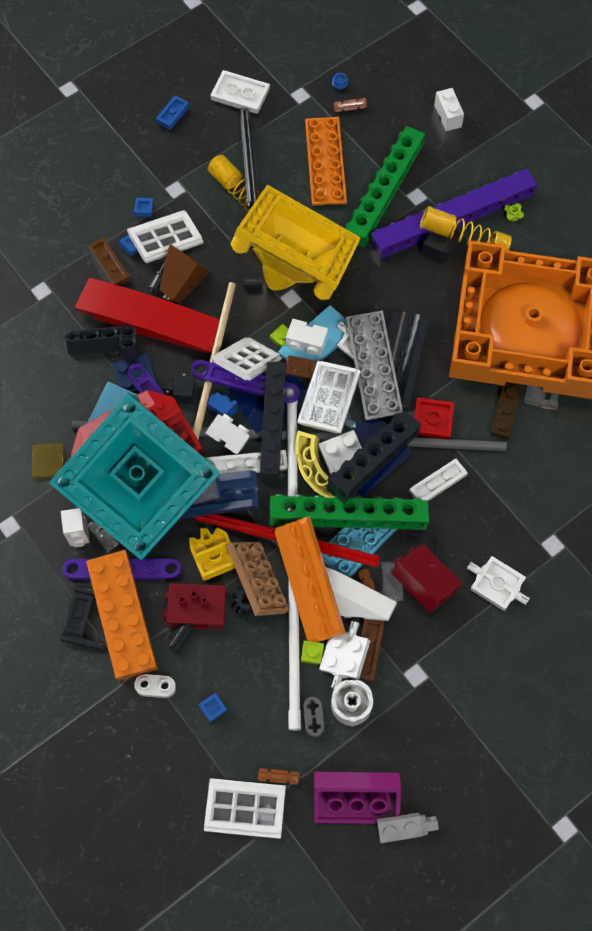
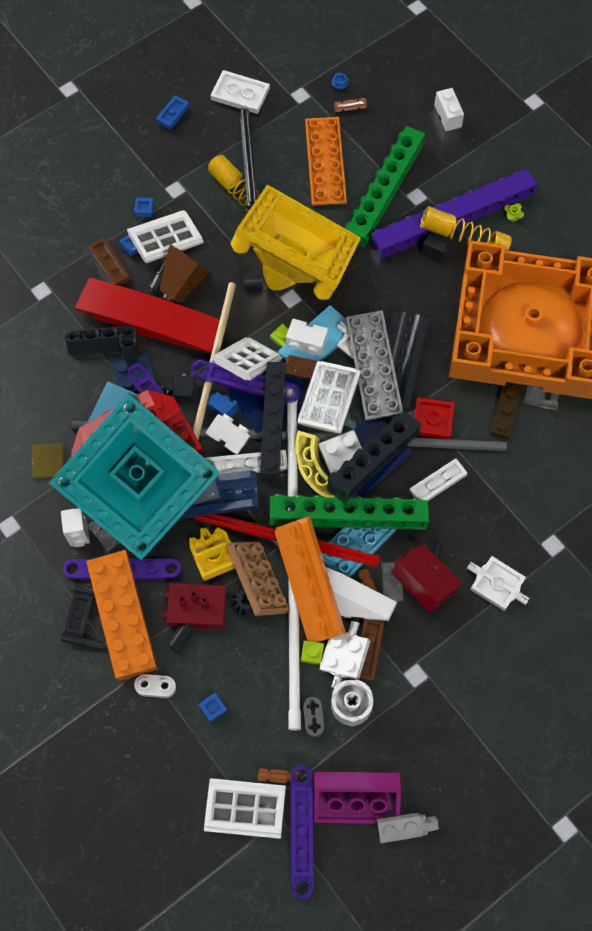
(301, 832): none -> dark purple plate

